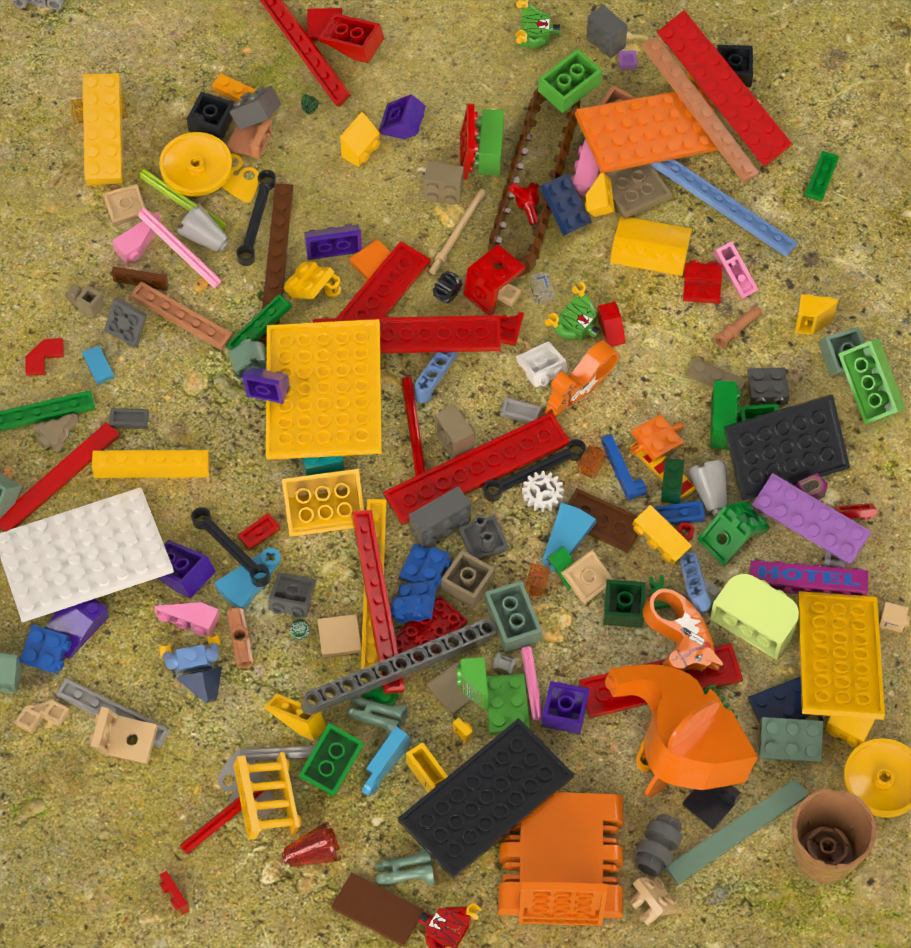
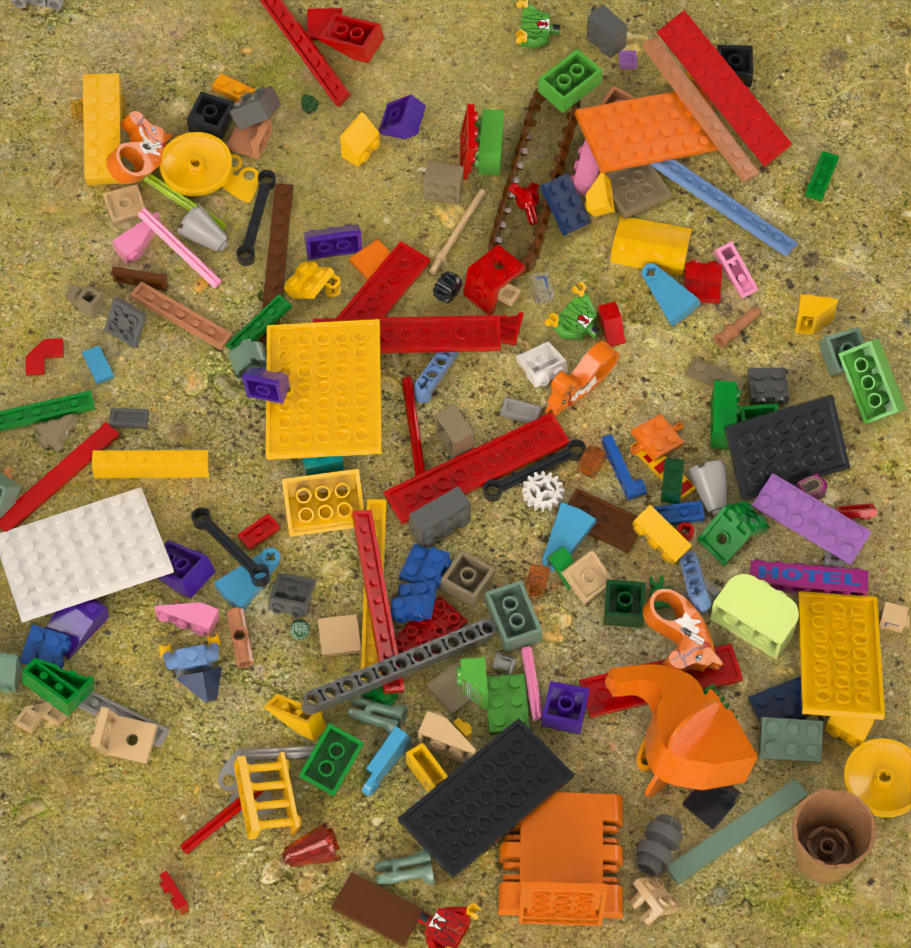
(57, 686): none -> green wedge
(143, 151): none -> orange animal
(444, 739): none -> tan slope
(483, 537): dark grey plate -> none
(671, 296): none -> dark azure piece

